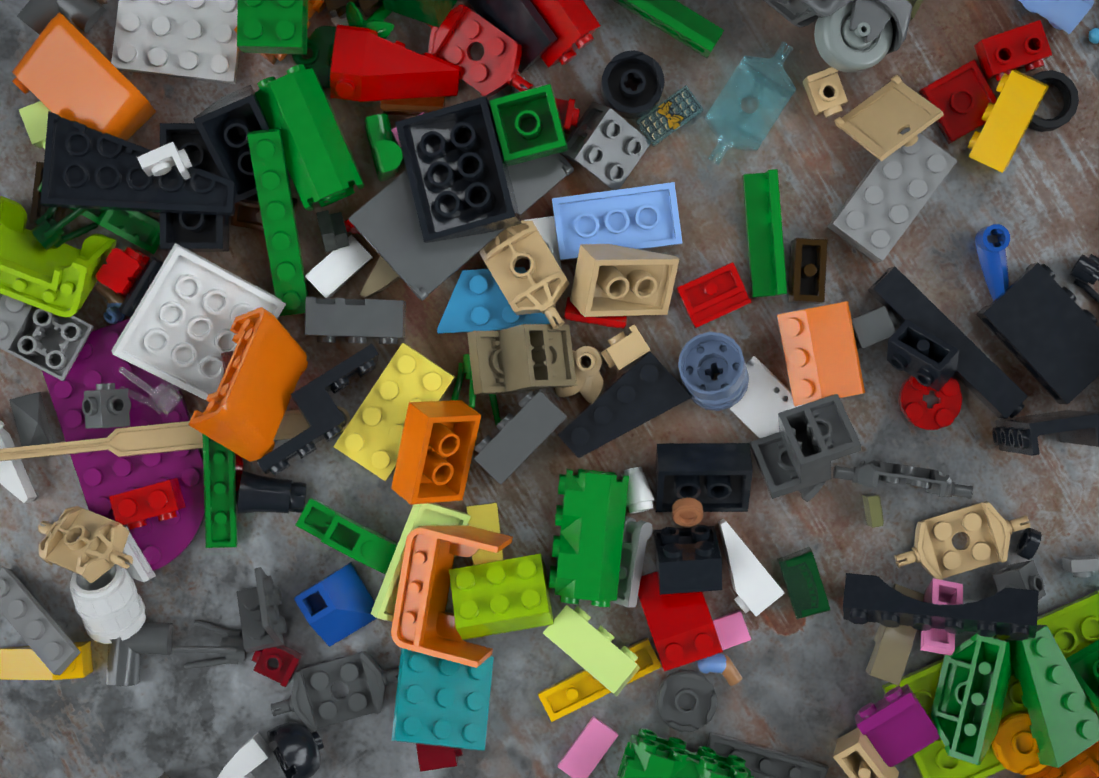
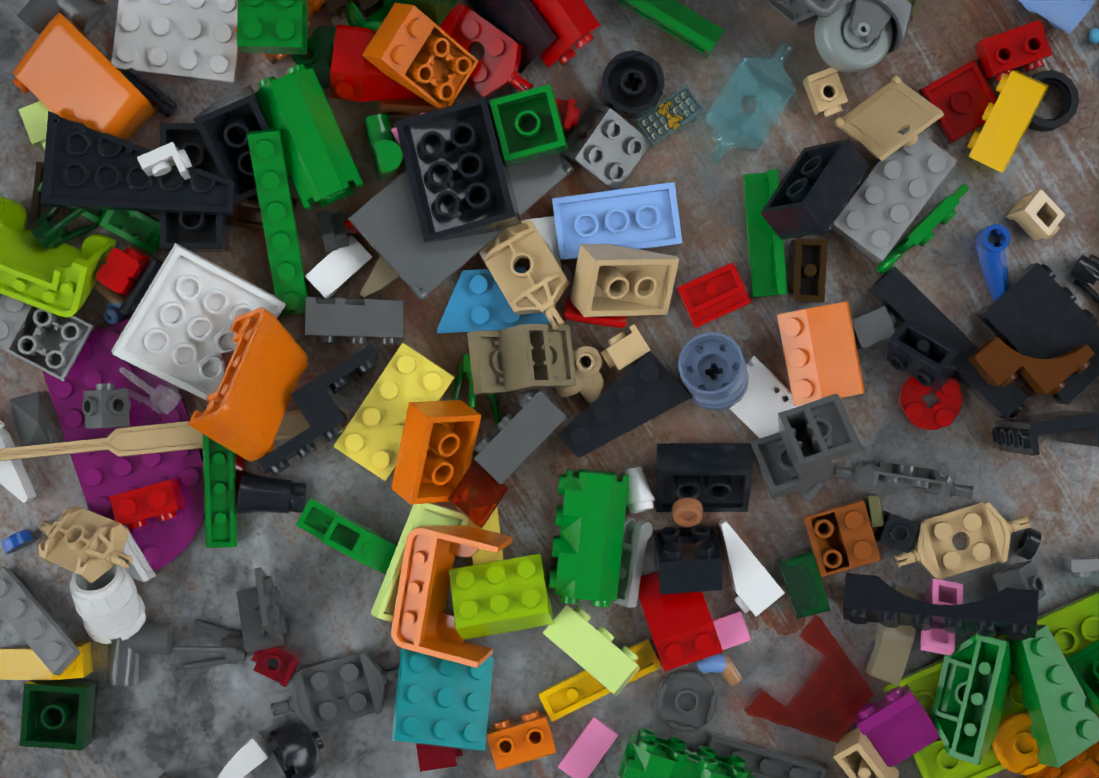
(17, 541): none -> blue tile
(57, 714): none -> dark green brick
(154, 95): none -> black axle
(337, 605): blue slope -> none
(420, 56): none -> orange slope
(477, 494): none -> clear red piece
(520, 739): none -> orange brick
(815, 189): none -> black brick
(827, 698): none -> clear red wing
(841, 537): none -> dark orange slope
(896, 532): none -> black brick
(922, 231): none -> green plate
(999, 365): none -> reddish brown arch
(1037, 215): none -> tan brick

